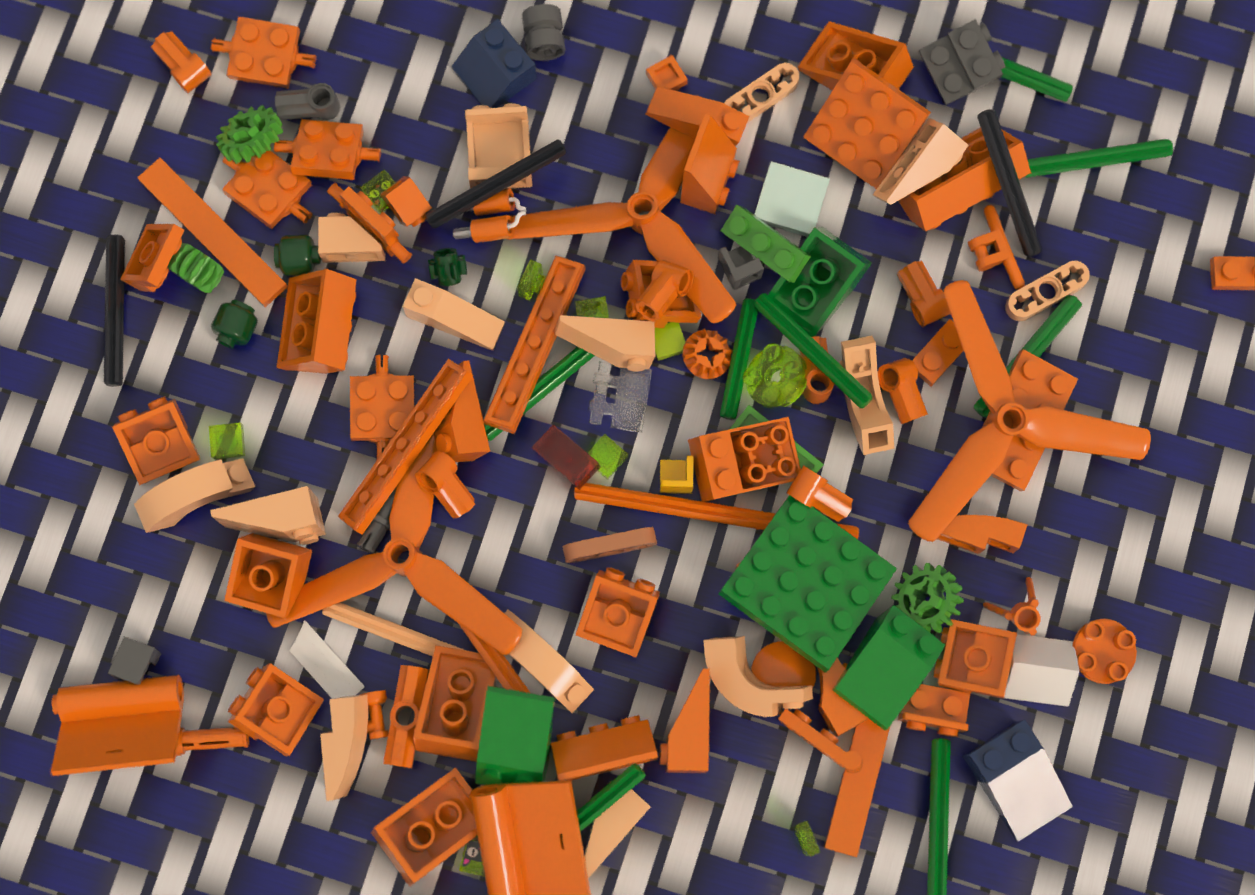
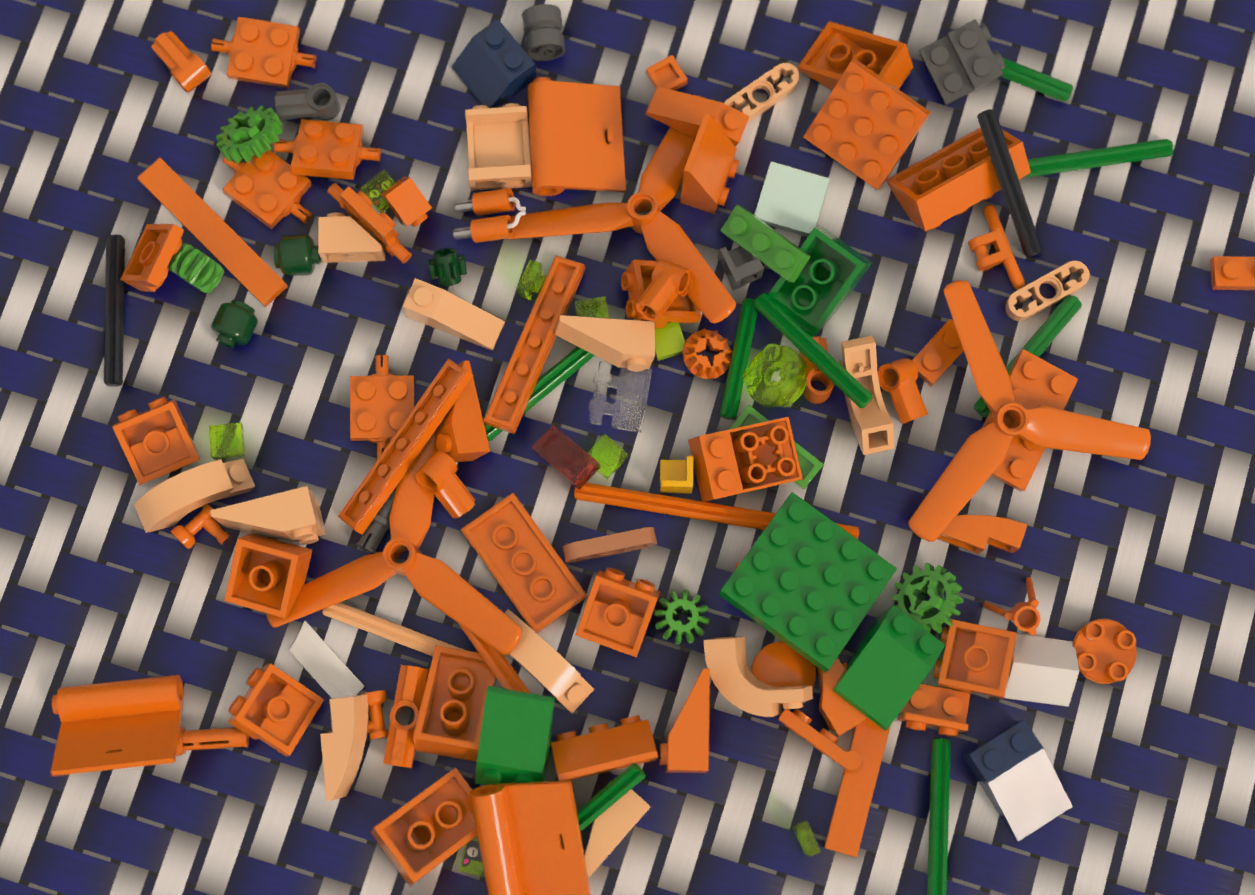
(133, 660): dark grey panel -> none
(201, 520): none -> orange piece
(317, 322): orange slope -> none
(496, 183): black axle -> none
(524, 563): none -> orange tile
(570, 138): none -> orange door
(676, 626): none -> bright green gear
(816, 492): orange piece -> none
(925, 159): light nougat slope -> none
(927, 301): orange piece -> none

